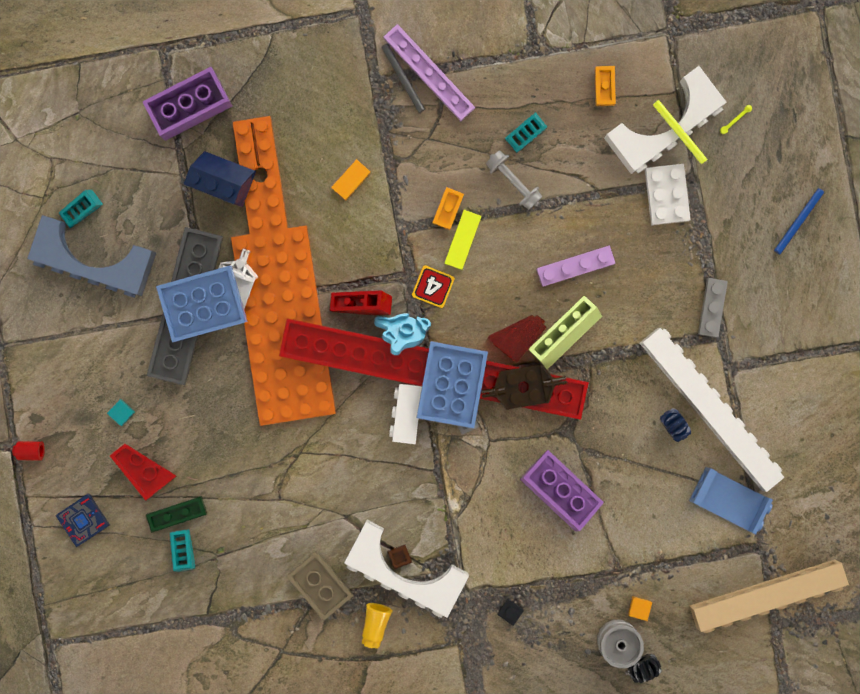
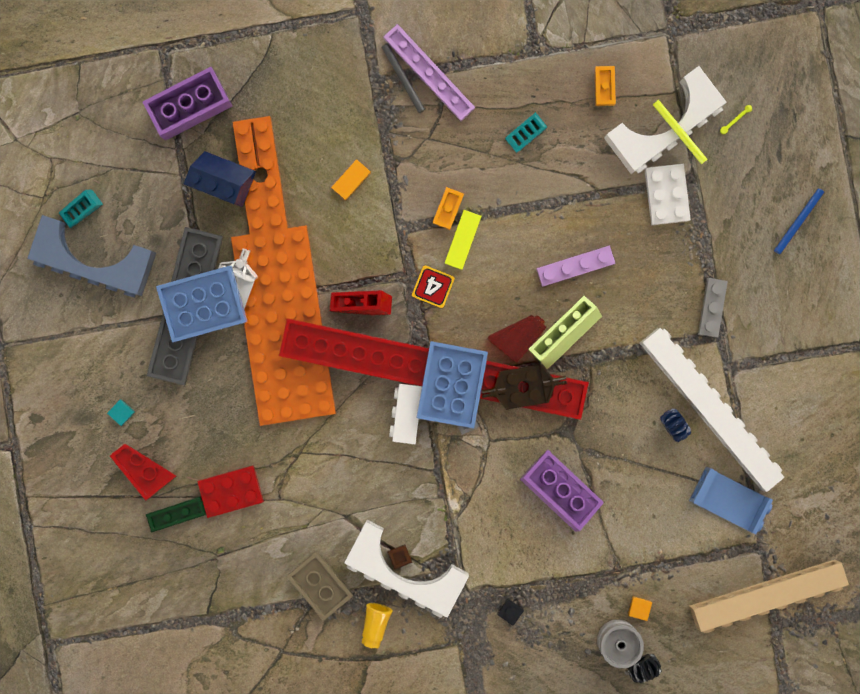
(29, 450): red brick -> none
(82, 520): dark blue tile -> none
(175, 551): teal slope -> none
(230, 491): none -> red plate
(402, 331): medium azure tile -> none
(497, 162): light grey piece -> none

